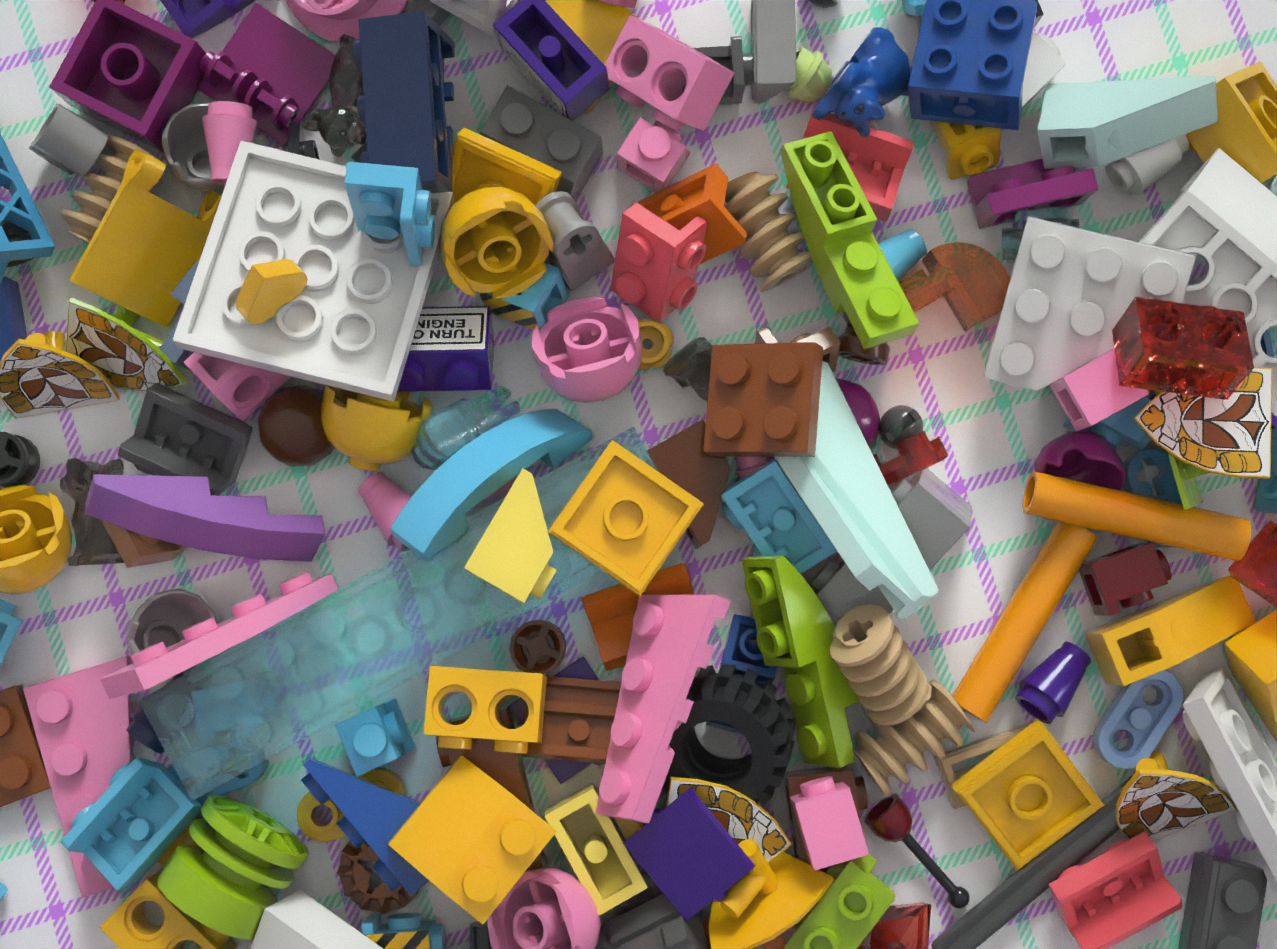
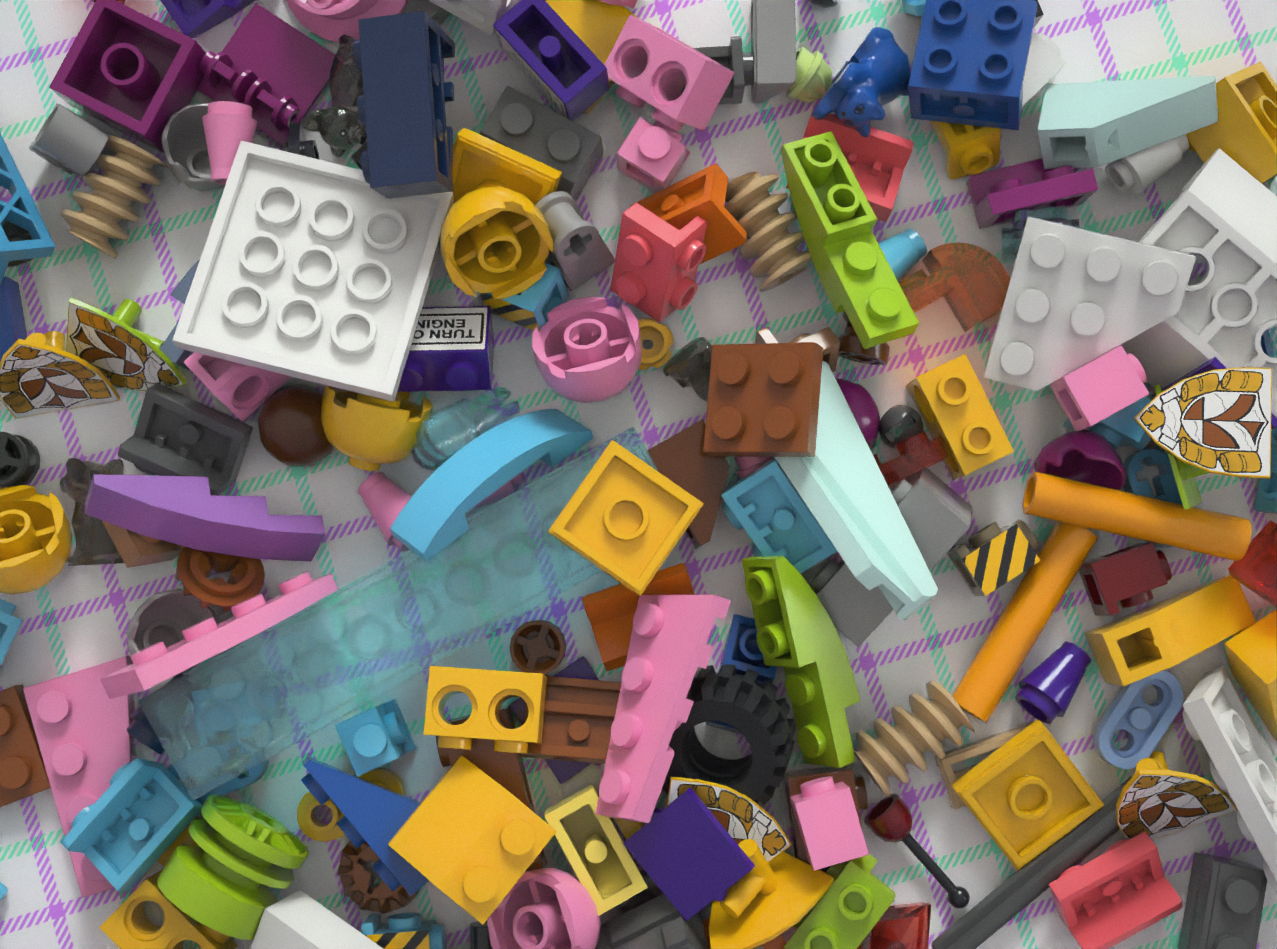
(144, 244): yellow flag -> none
(243, 582): none -> dark orange gear
(268, 288): yellow tile -> none
(390, 204): medium azure bracket -> none
(516, 545): light yellow slope -> none
(879, 665): tan piece -> none
(962, 416): none -> yellow brick
(995, 556): none -> brick
(1182, 348): clear red brick -> none

